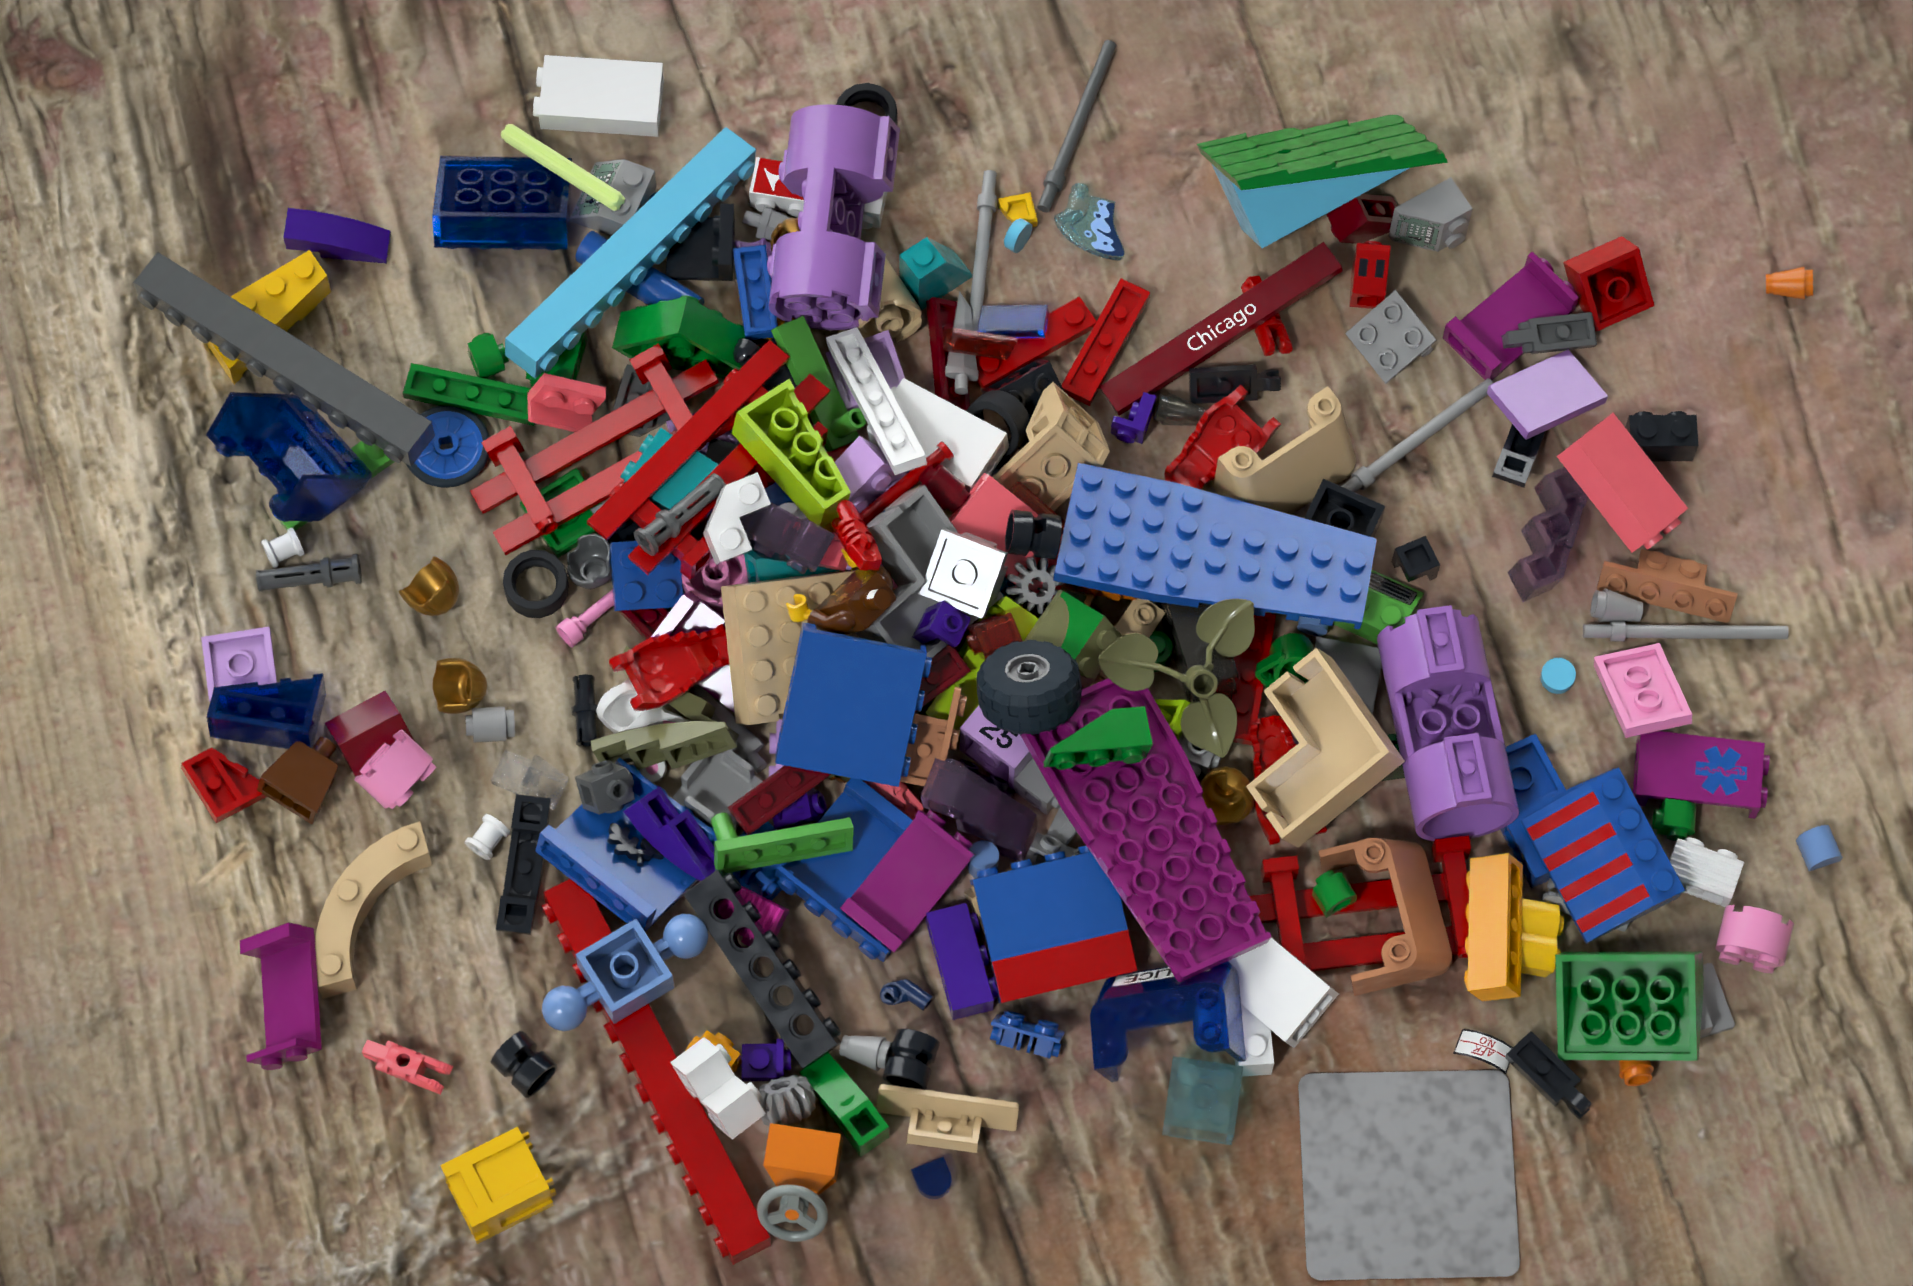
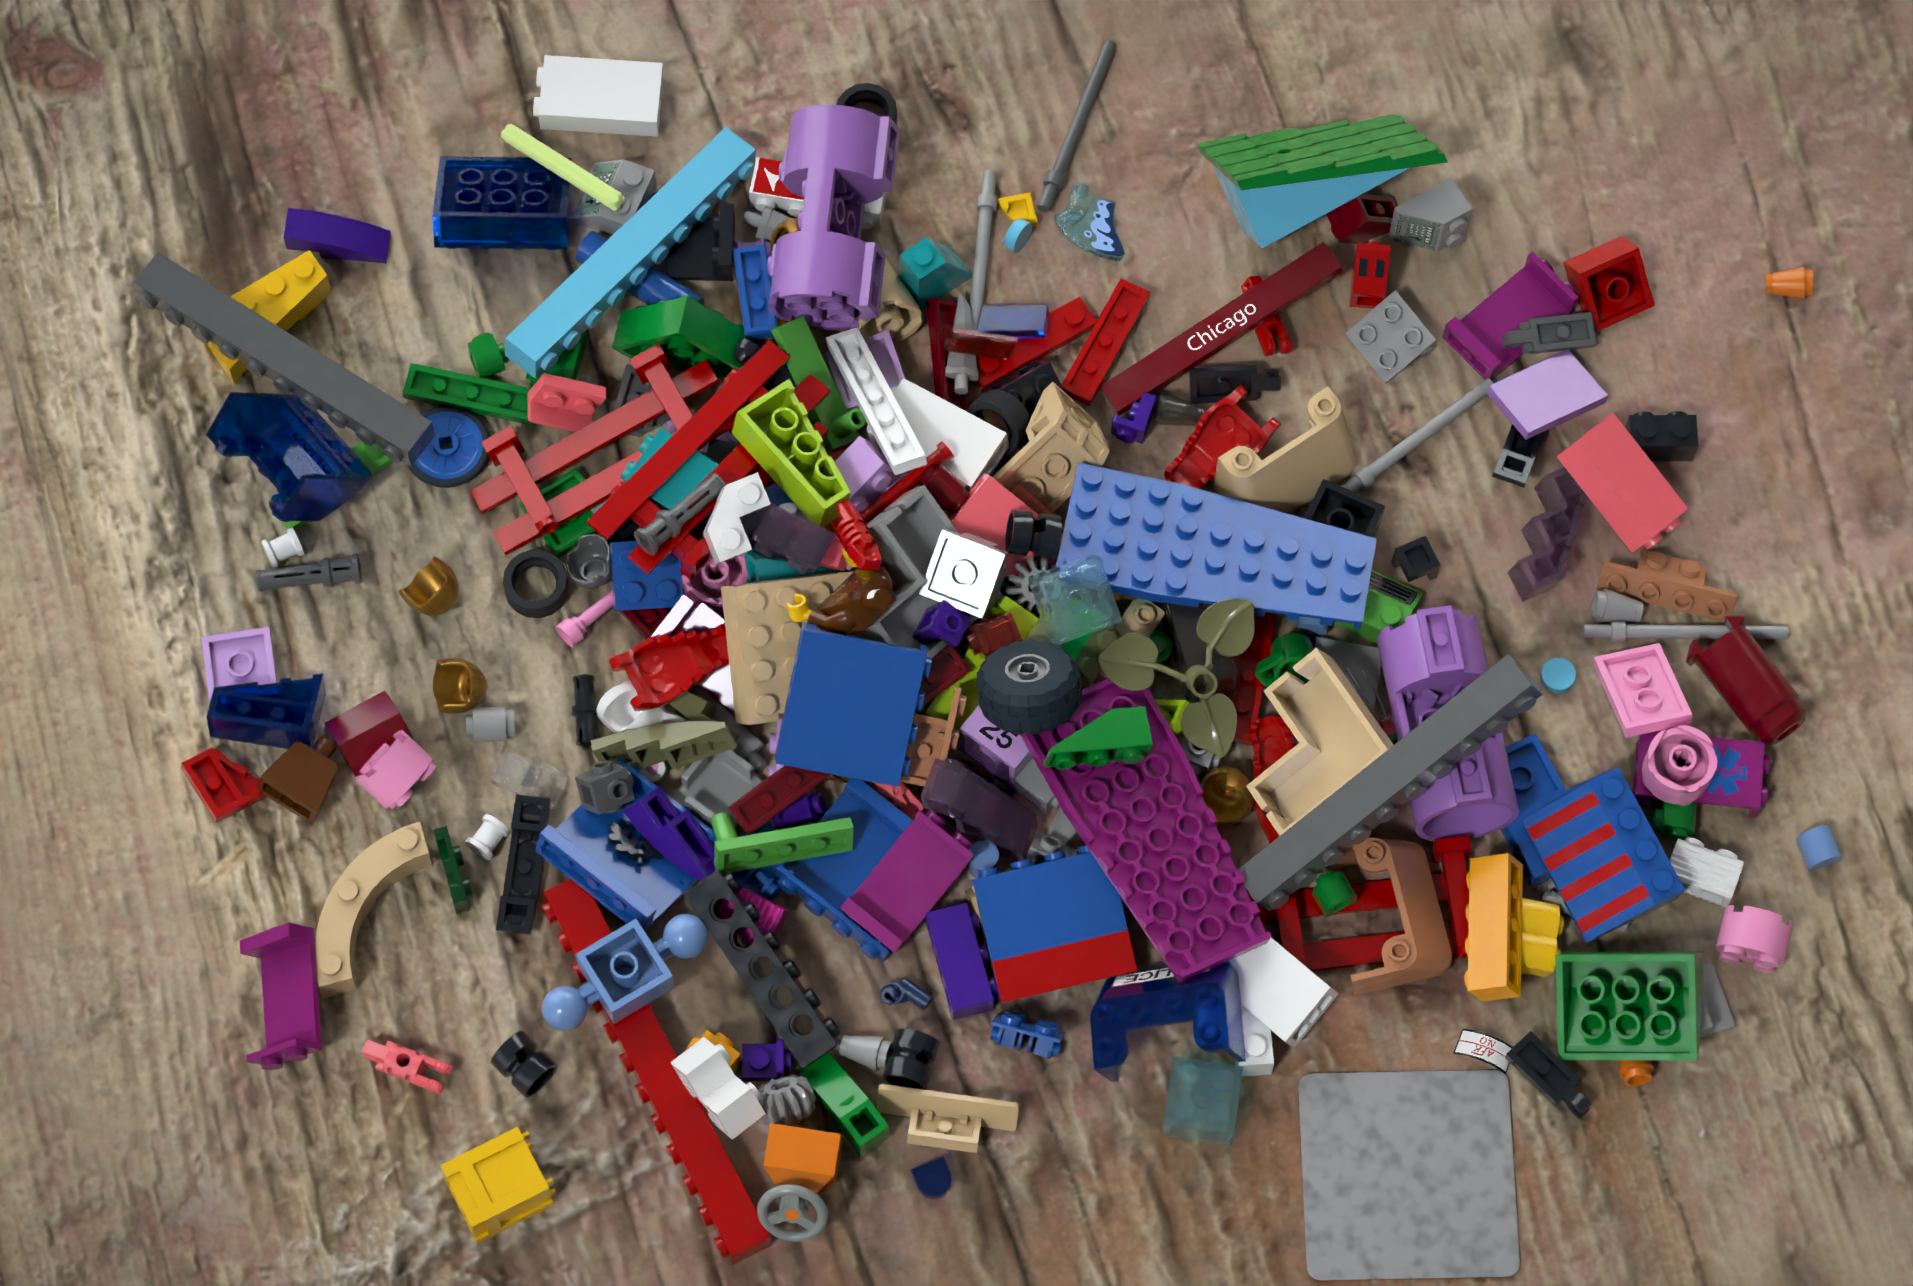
(451, 860): none -> dark green wing
(1074, 599): none -> clear light blue brick
(1386, 724): none -> flat silver piece
(1389, 783): none -> dark grey brick
(1677, 783): none -> bright pink brick
(1750, 683): none -> dark red piece

